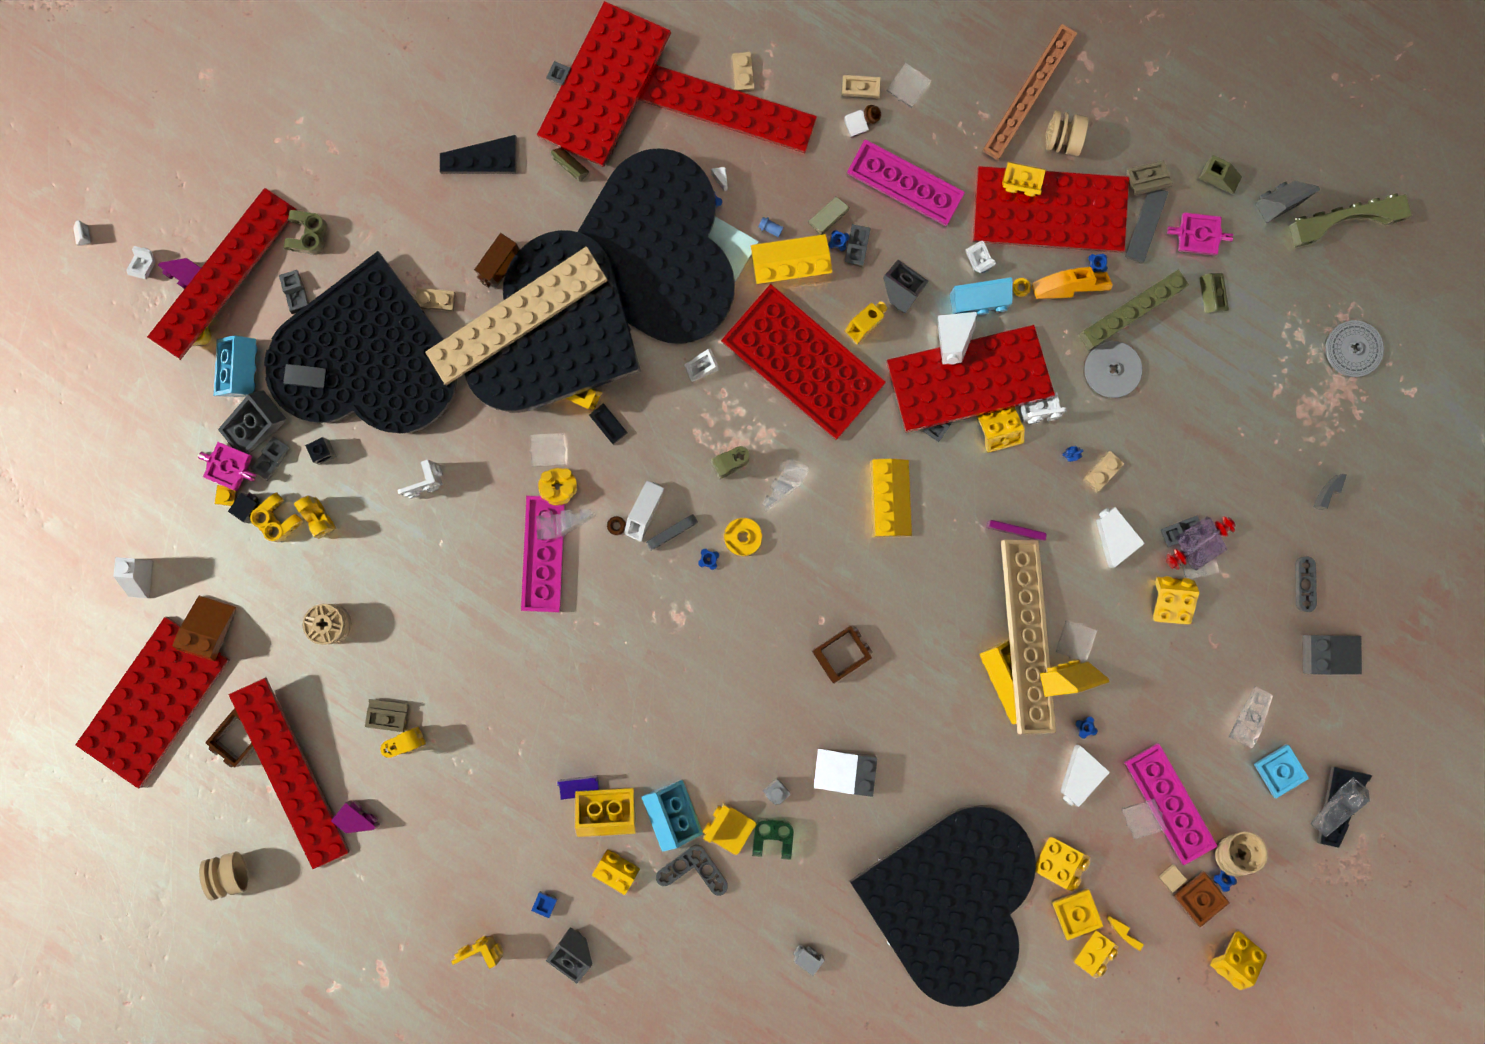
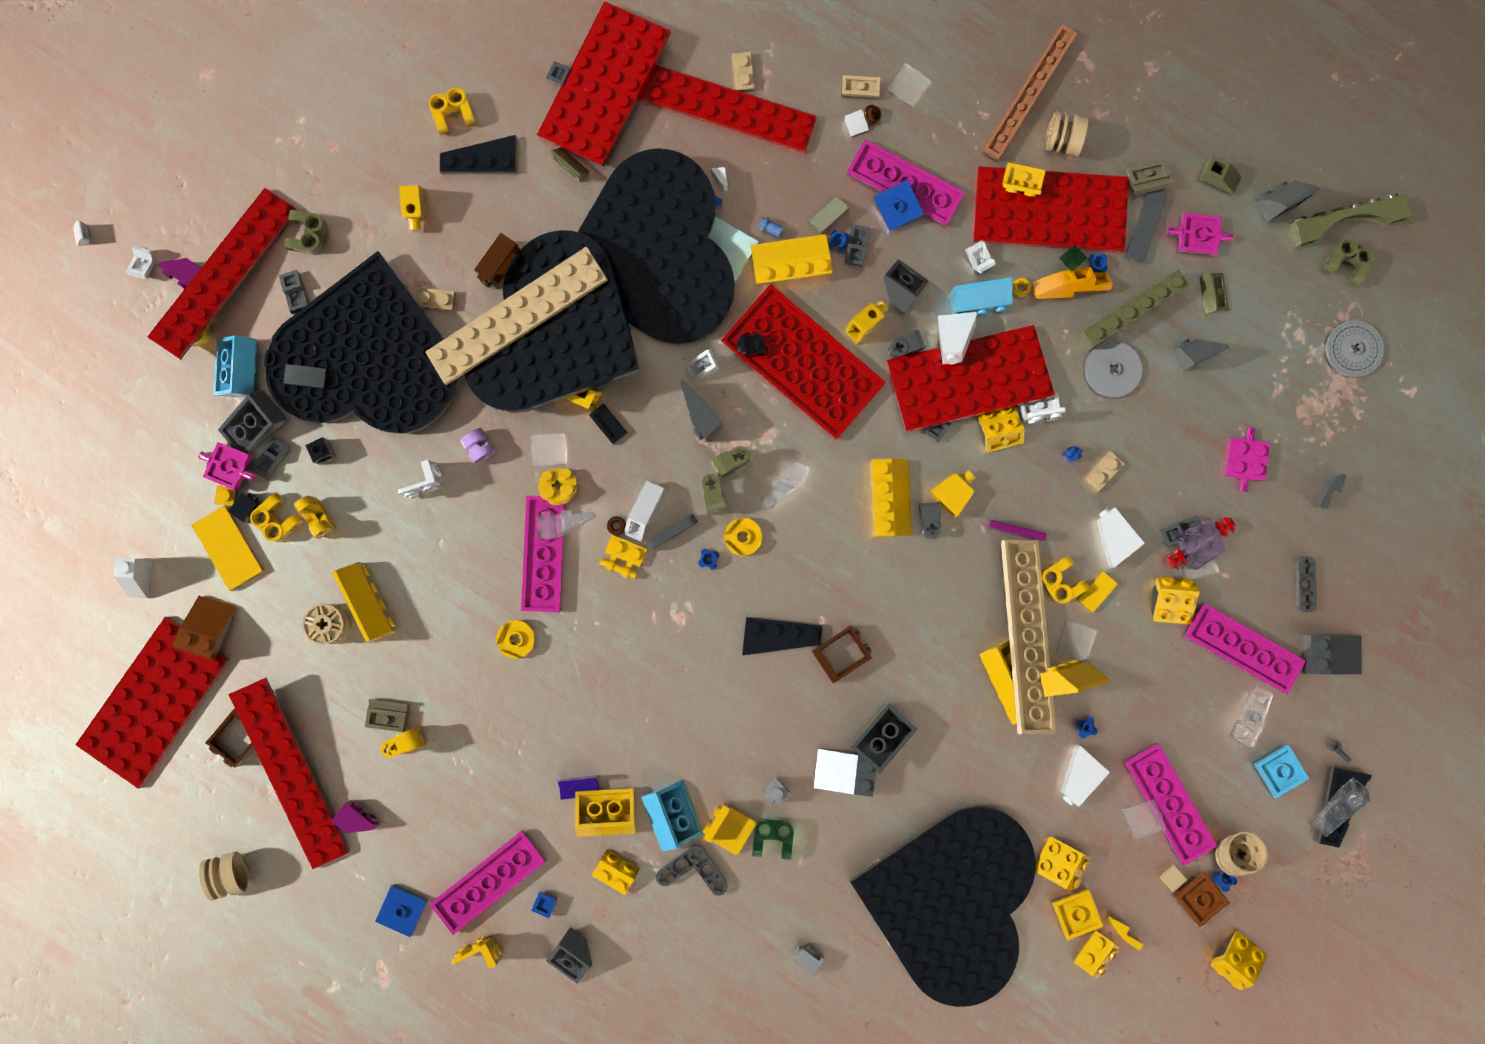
(227, 548): none -> yellow tile
(364, 601): none -> yellow slope
(401, 910): none -> blue plate
(411, 197): none -> yellow torso
(450, 106): none -> yellow piece
(477, 445): none -> lavender wheel
(487, 882): none -> dark pink plate
(505, 642): none -> yellow plate
(626, 551): none -> yellow plate
(702, 417): none -> dark grey slope
(713, 498): none -> olive piece
(750, 345): none -> black bracket
(774, 635): none -> black wing
(883, 737): none -> dark grey slope
(898, 205): none -> blue plate
(909, 344): none -> dark grey piece
(929, 516): none -> dark grey piece
(954, 492): none -> yellow torso
(1059, 583): none -> yellow piece
(1073, 258): none -> clear green bracket
(1098, 591): none -> yellow tile
(1197, 351): none -> dark grey slope
(1245, 648): none -> dark pink plate
(1247, 459): none -> dark pink plate
(1339, 750): none -> dark grey hand
(1353, 257): none -> olive piece

